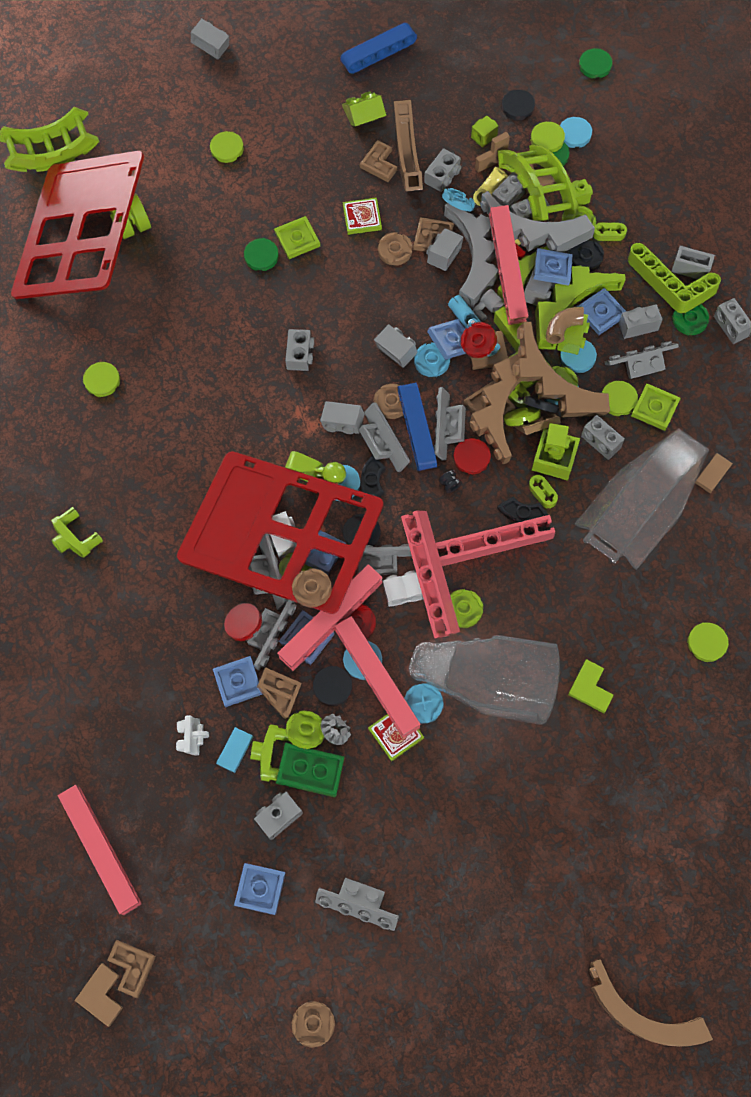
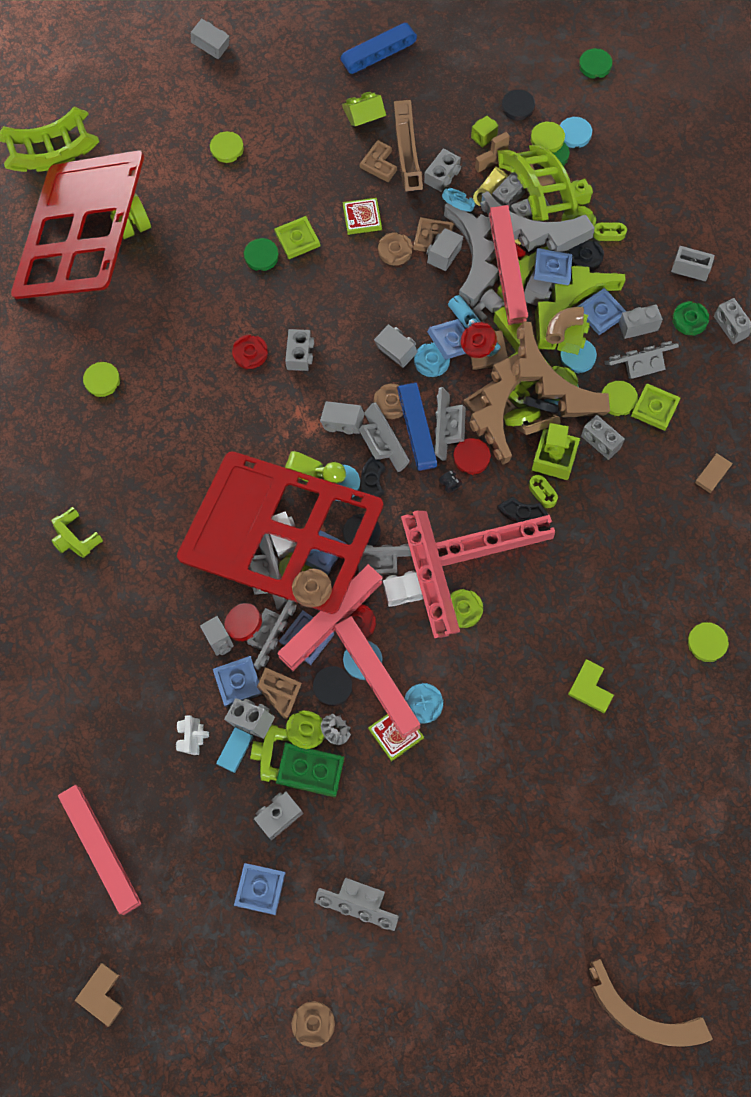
(137, 967): medium nougat tile -> none
(217, 636): none -> light grey brick
(249, 351): none -> red tile
(249, 717): none -> light grey brick
(493, 675): clear windscreen -> none
(644, 499): clear windscreen -> none
(667, 285): lime beam -> none

